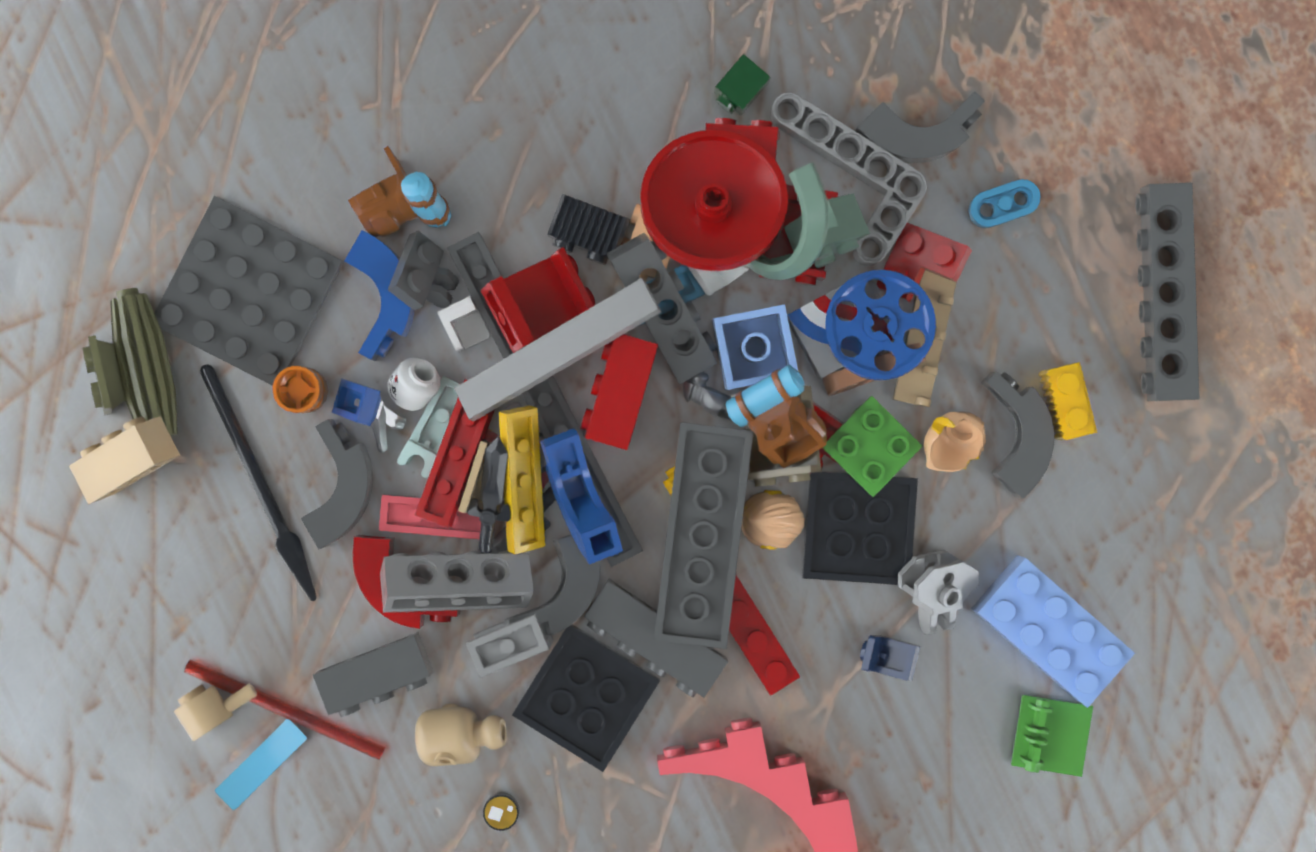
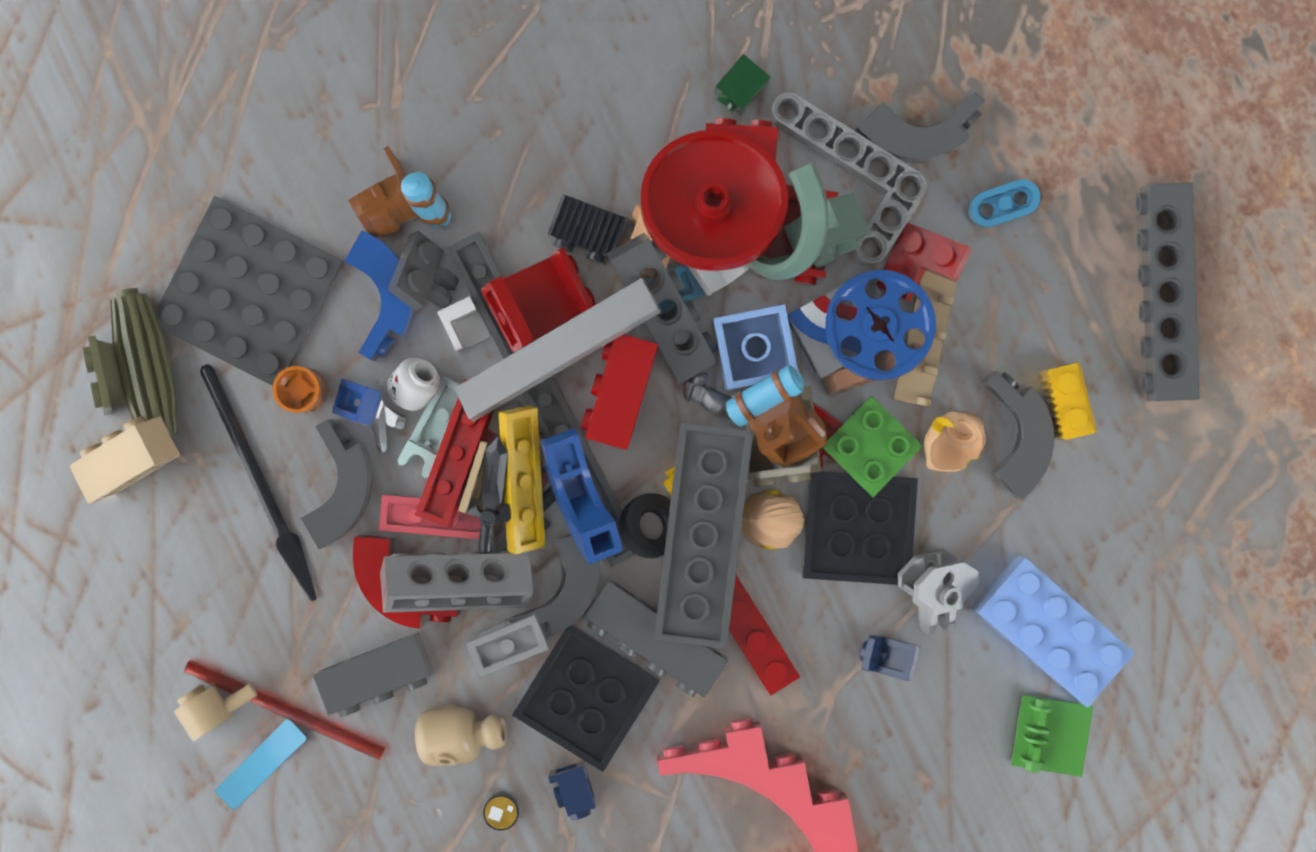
(573, 790): none -> dark blue brick
(630, 524): none -> black tyre

